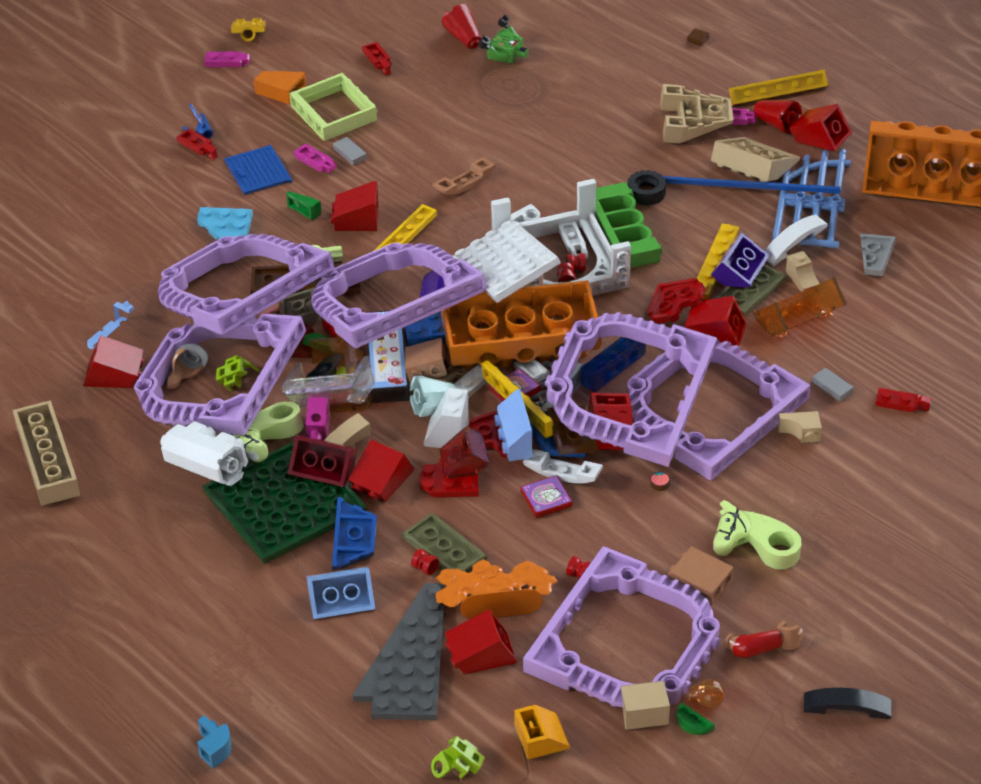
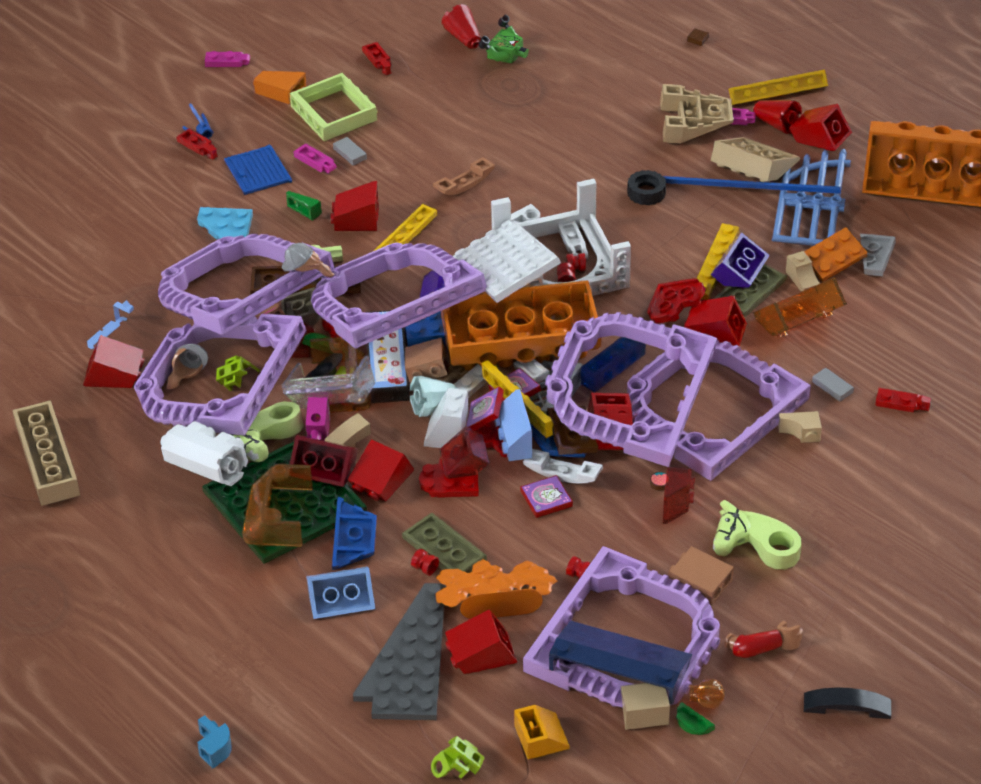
(255, 25): yellow plate -> none
(264, 524): none -> clear orange windscreen
(303, 258): none -> light grey piece
(485, 409): none -> tile
(619, 196): bright green fence -> none
(621, 656): none -> dark blue slope
(677, 493): none -> clear red slope
(792, 236): white slope -> none
(835, 254): none -> orange plate

